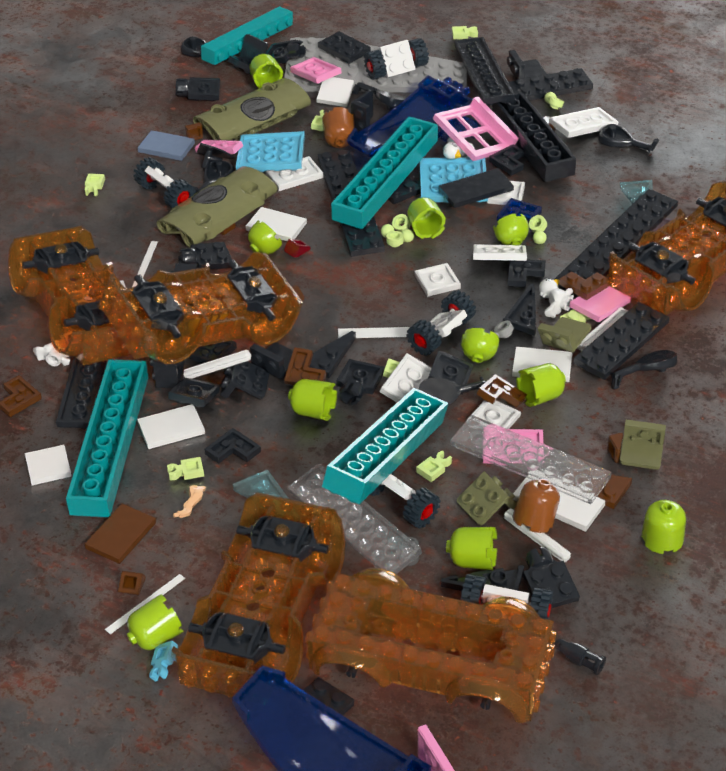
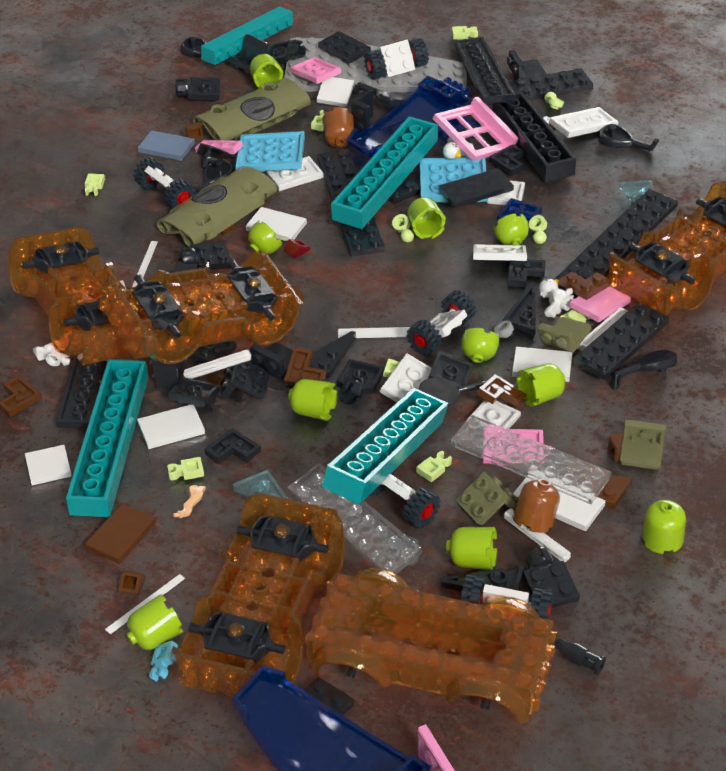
(393, 238): yellowish green plate -> none
(437, 279): white tile -> none

